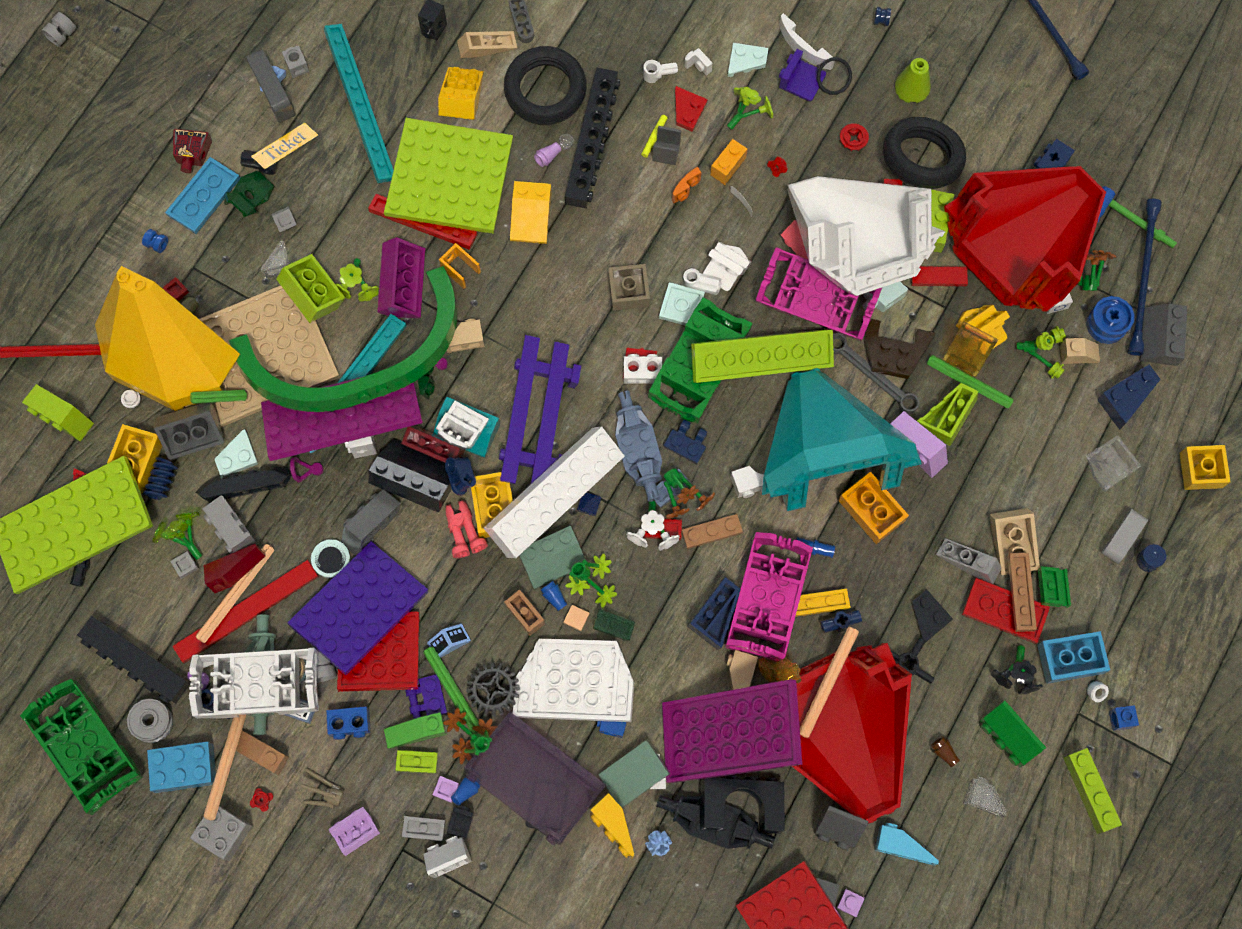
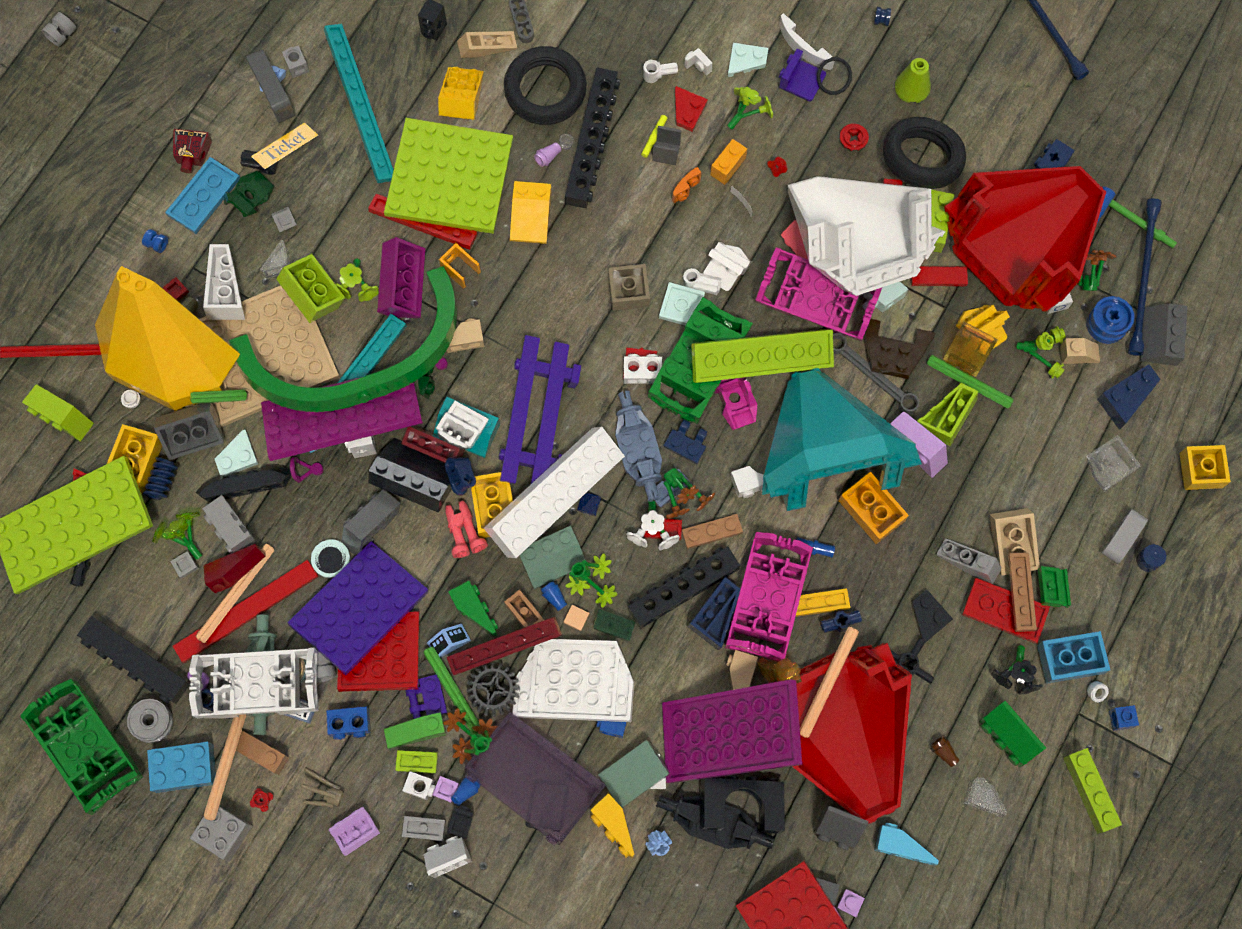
(222, 292): none -> white wedge
(411, 782): none -> white brick
(468, 604): none -> green slope
(504, 645): none -> dark red plate
(728, 566): none -> black brick
(742, 412): none -> dark pink piece

